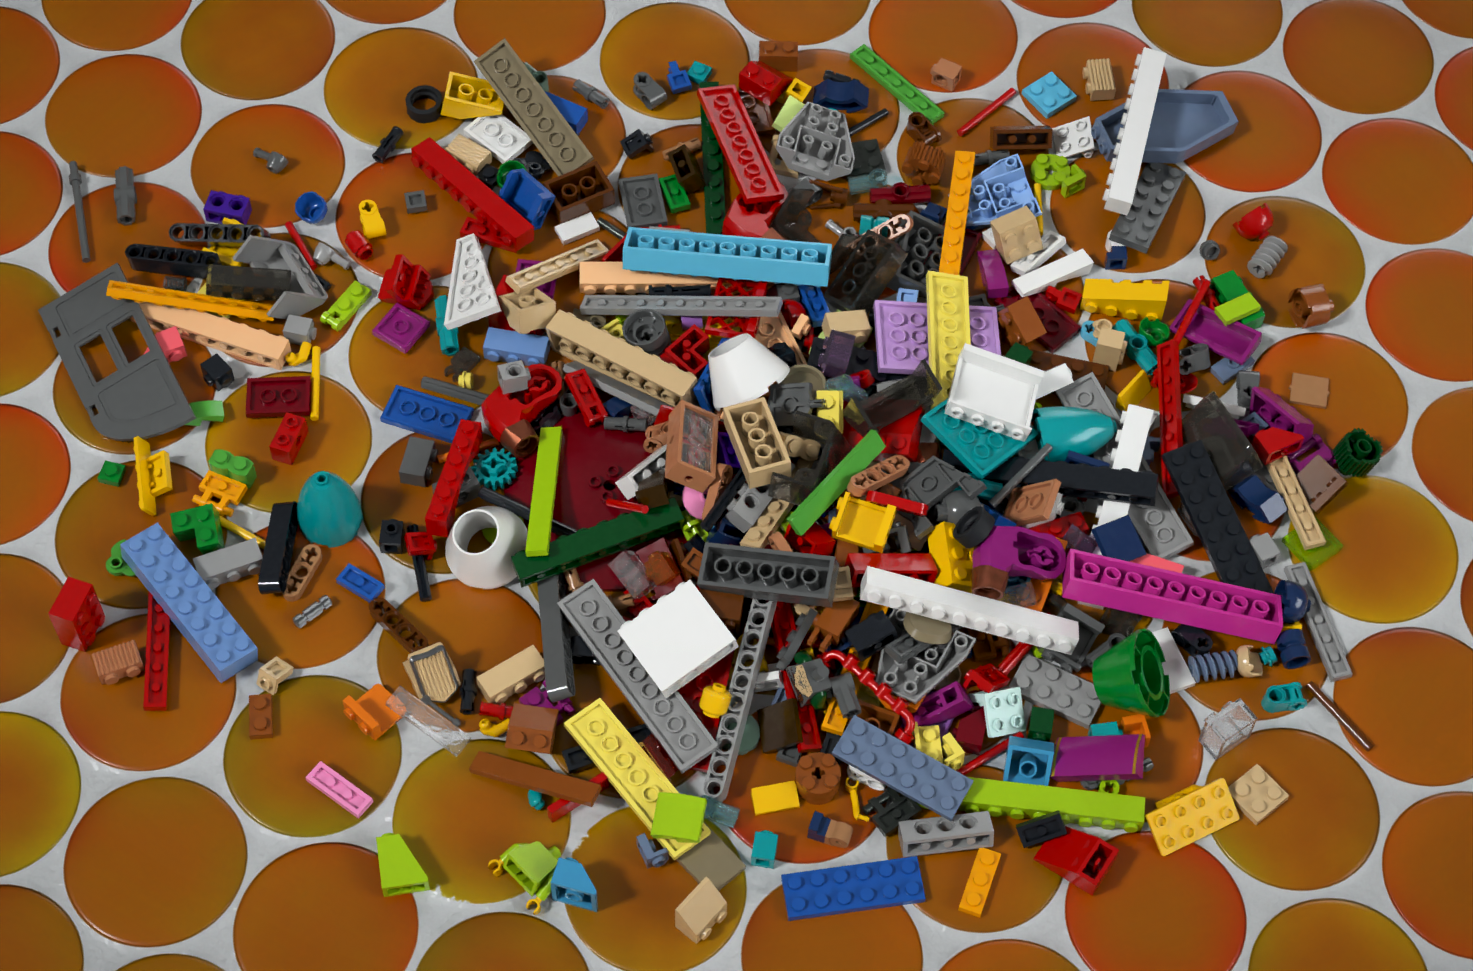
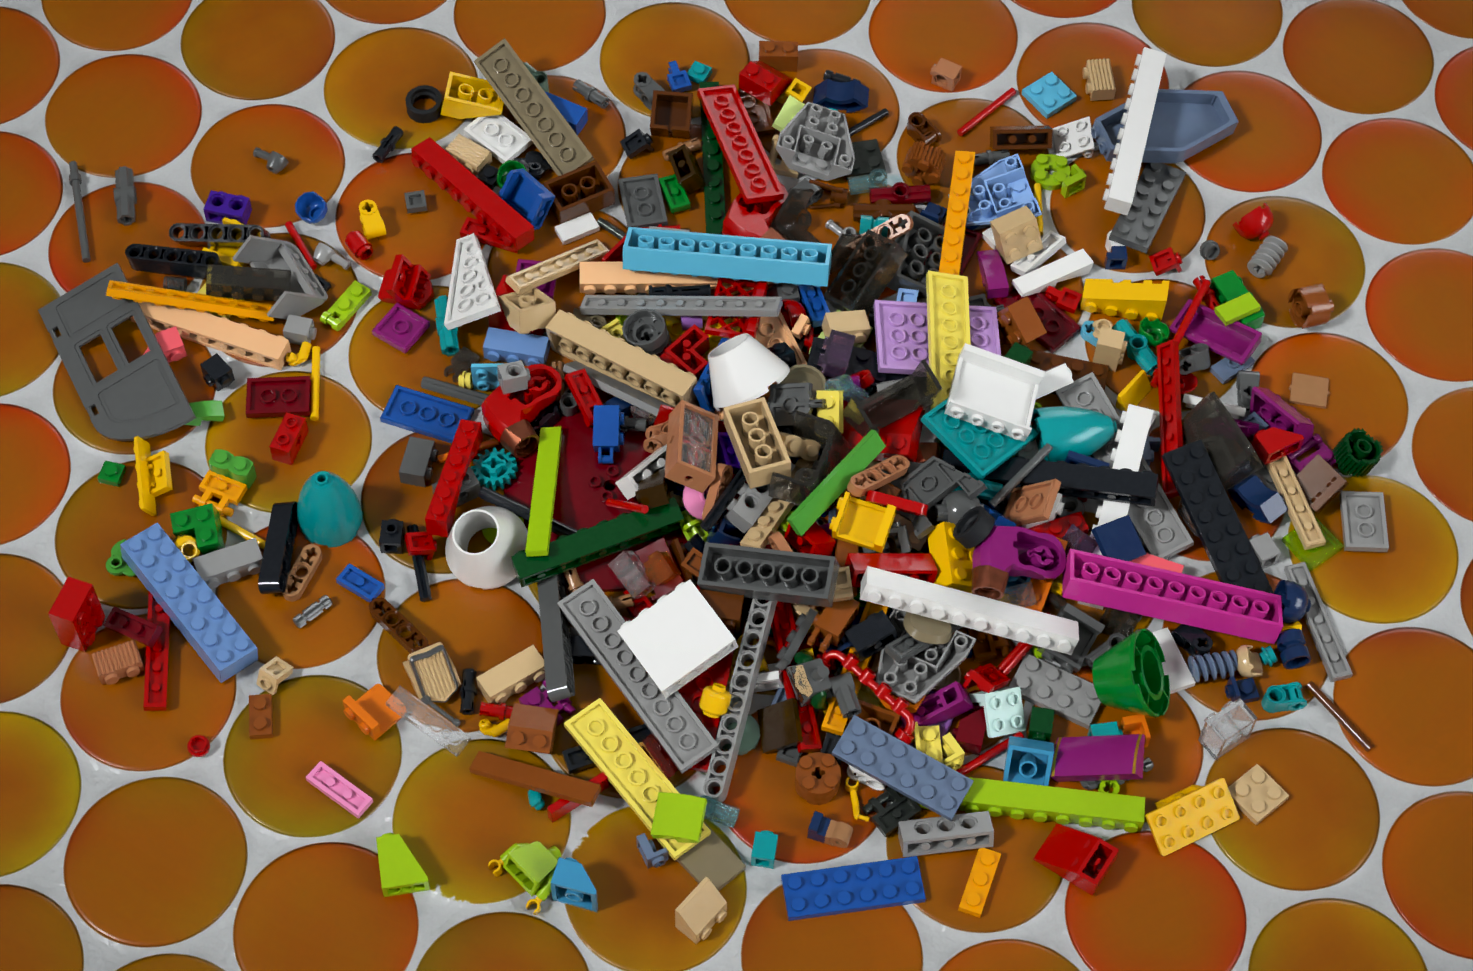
(133, 627): none -> dark red plate
(187, 546): none -> yellow head
(198, 746): none -> red plate
(485, 376): none -> medium azure bracket
(607, 431): none -> blue brick
(671, 114): none -> reddish brown piece
(775, 797): yellow slope -> none
(895, 83): bright green tile -> none
(1041, 829): black plate -> none
(1165, 261): none -> red bracket
(1241, 689): none -> dark blue bracket
(1363, 521): none -> light grey plate

